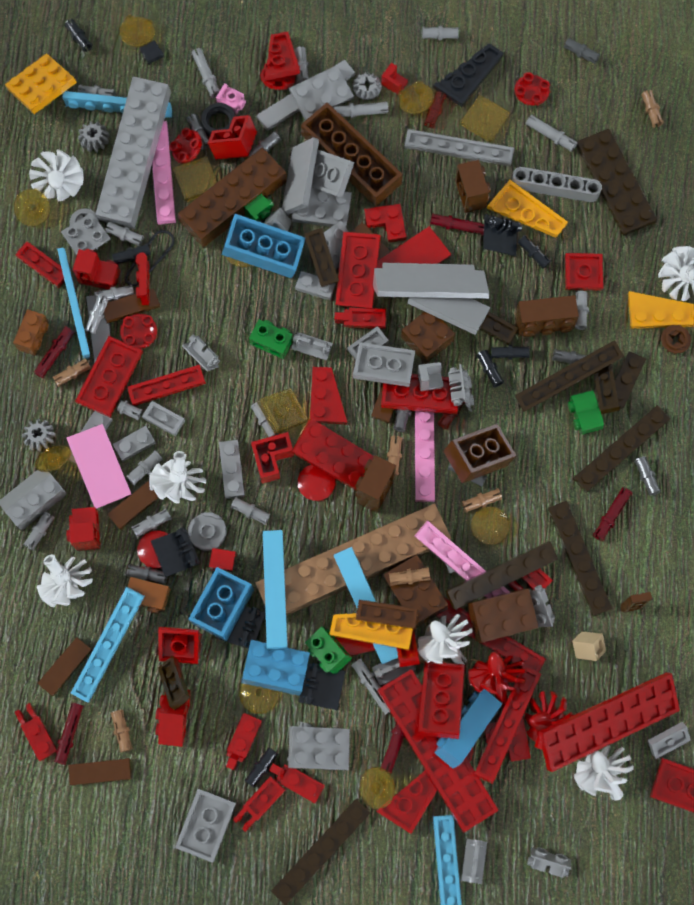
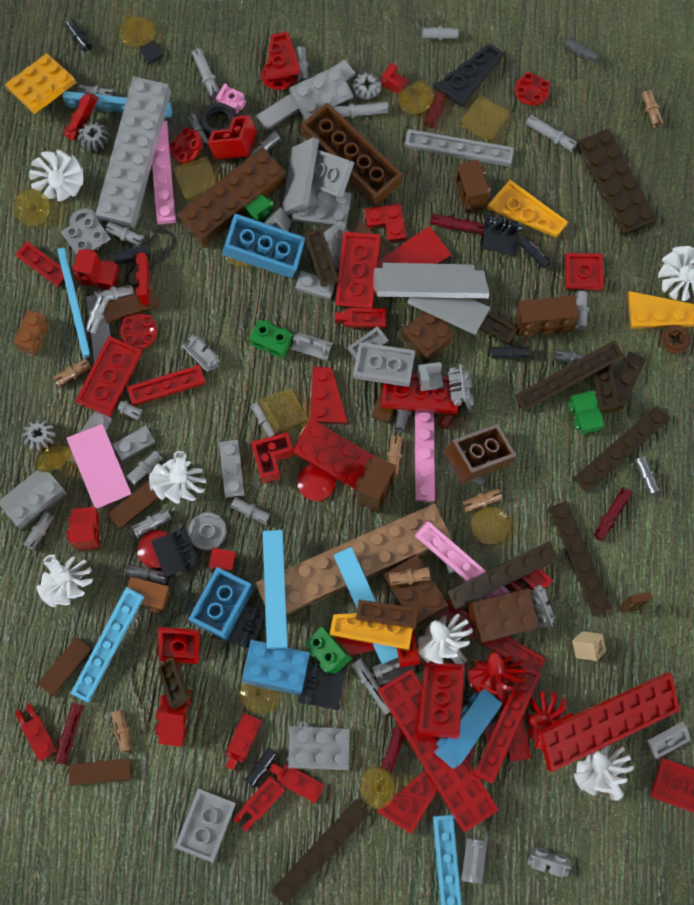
(58, 345): dark red pin -> none
(81, 115): none -> red hinge
(163, 418): light grey plate -> none
(490, 368): black pin -> none
(565, 182): light grey beam -> none

